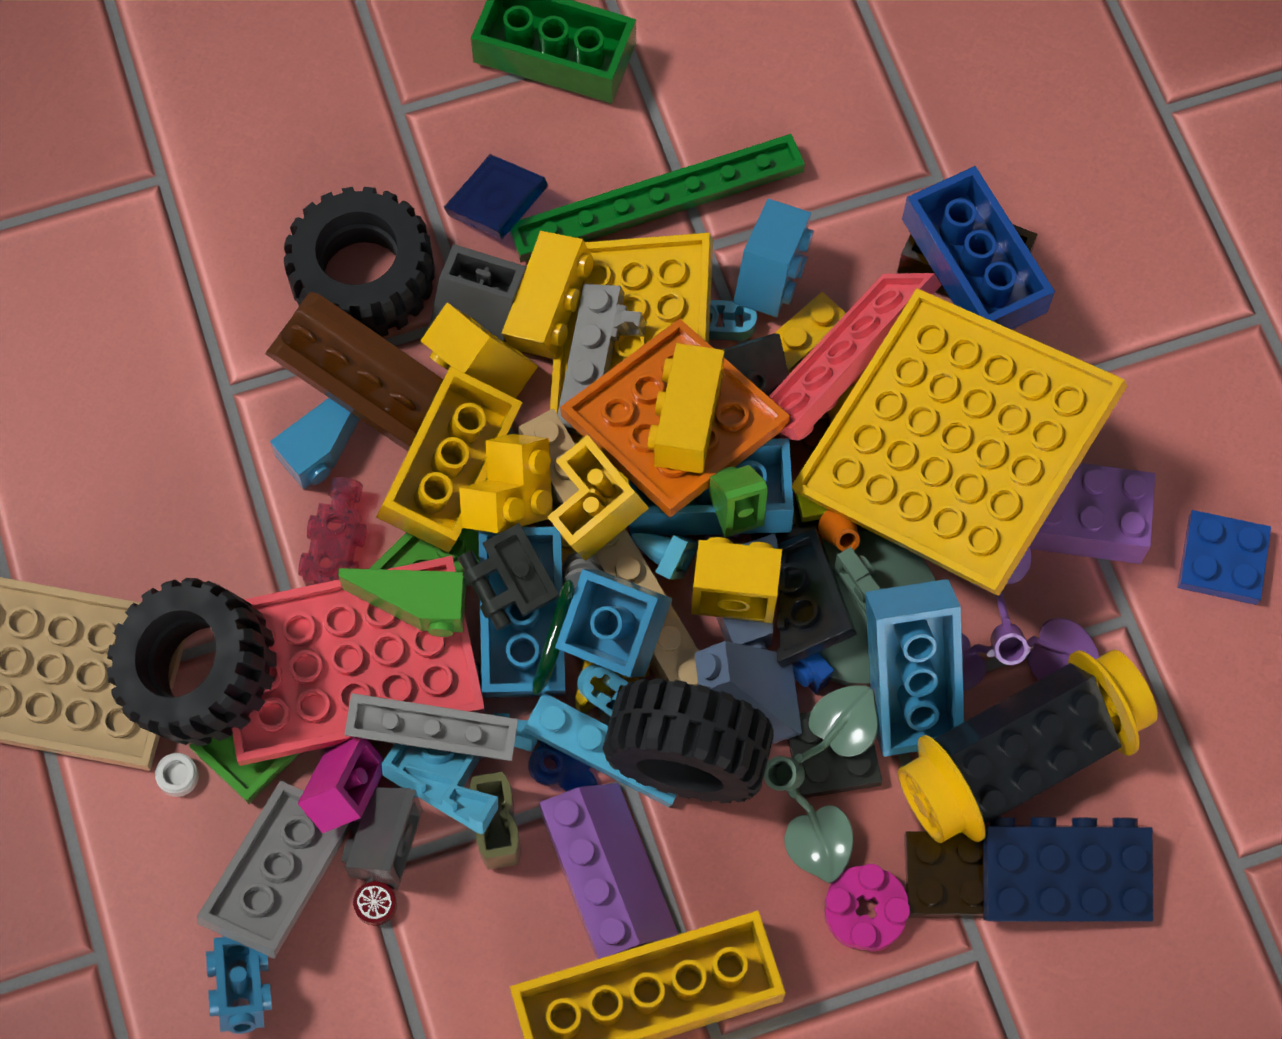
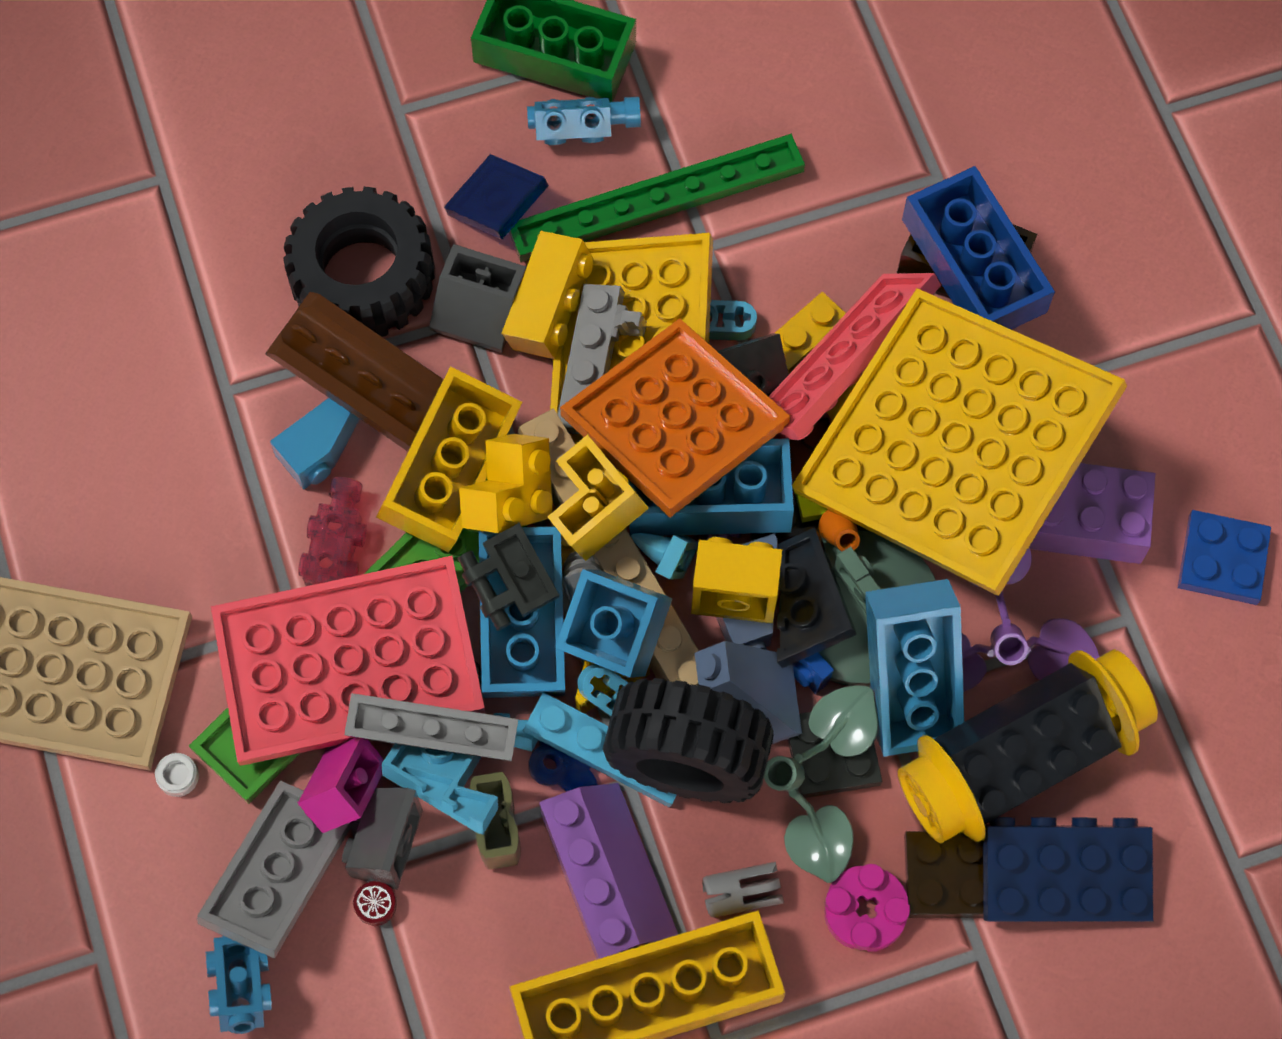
(147, 646): black tyre -> none
(421, 598): bright green slope -> none
(472, 349): yellow brick -> none
(549, 652): dark green animal -> none
(575, 122): none -> dark azure brick
(687, 408): yellow brick -> none
(733, 892): none -> light grey arm
(738, 499): bright green slope -> none
(774, 258): dark azure brick -> none

